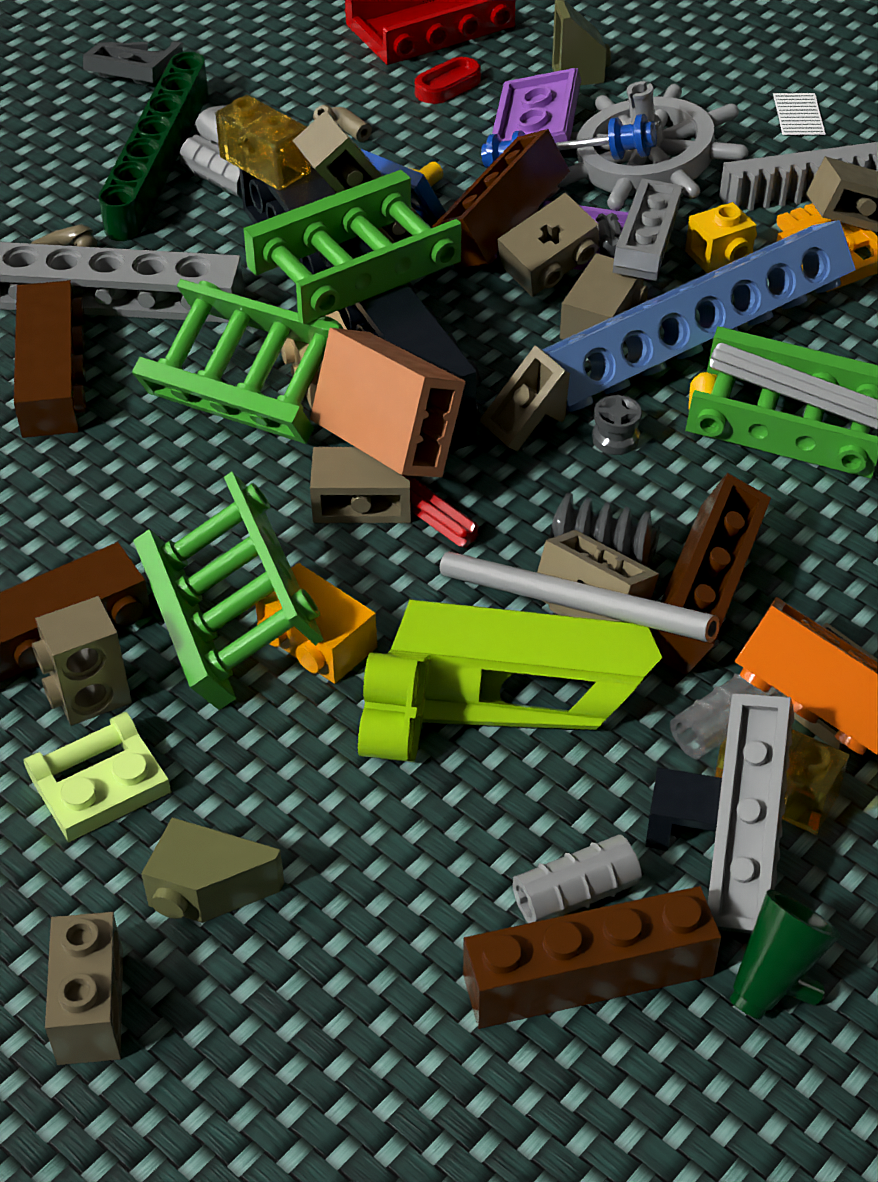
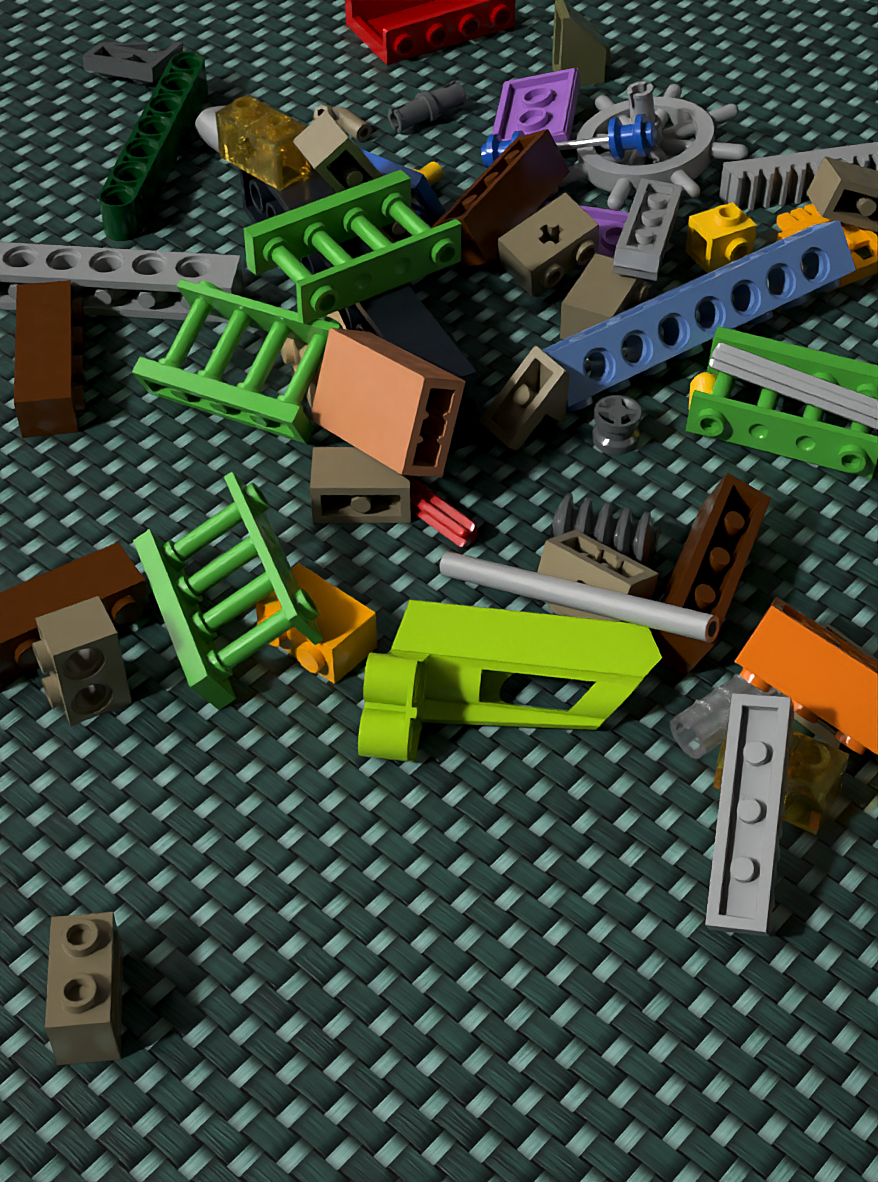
(72, 236): dark tan arm -> none
(104, 789): yellowish green plate -> none
(204, 161): light grey axle -> none
(208, 872): olive slope -> none
(426, 106): none -> dark grey pin
(447, 80): red tile -> none
(577, 879): light grey axle -> none
(590, 956): reddish brown brick -> none
(608, 233): dark grey piece -> none
(683, 801): black panel -> none
(779, 954): dark green piece -> none
(798, 114): white sticker -> none

